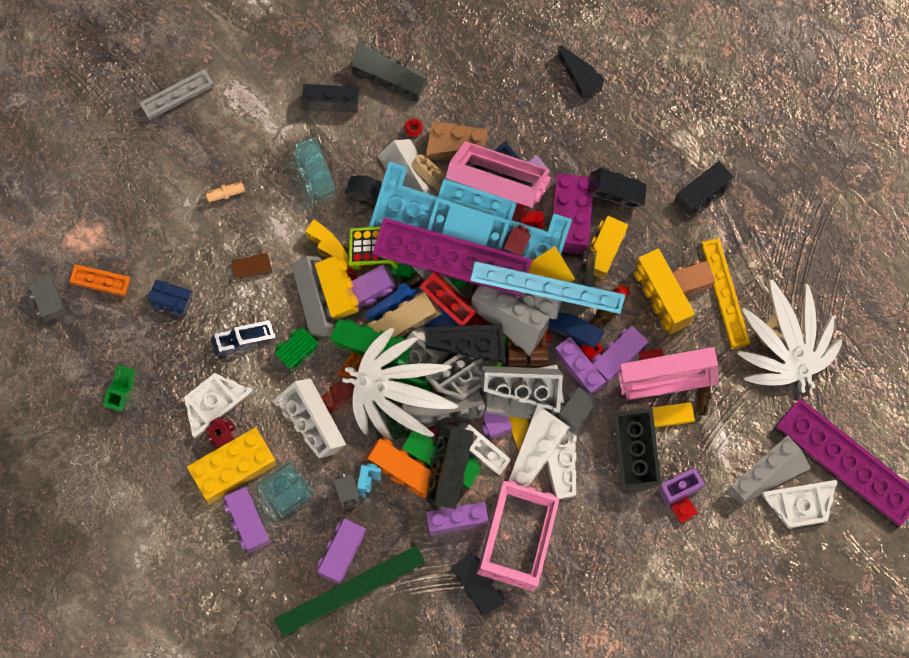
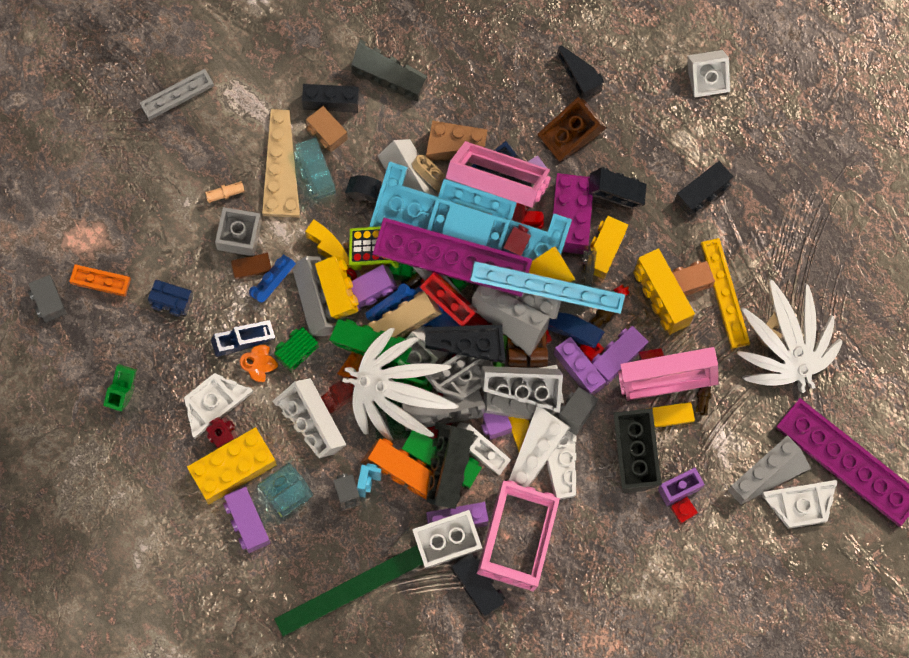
(238, 231): none -> light grey brick
(261, 362): none -> orange plate
(272, 278): none -> blue plate
(280, 176): none -> tan wing
(326, 129): none -> medium nougat brick
(341, 551): medium lavender brick -> none
(413, 122): red plate -> none
(447, 539): none -> white slope
(572, 129): none -> reddish brown slope
(709, 73): none -> white slope

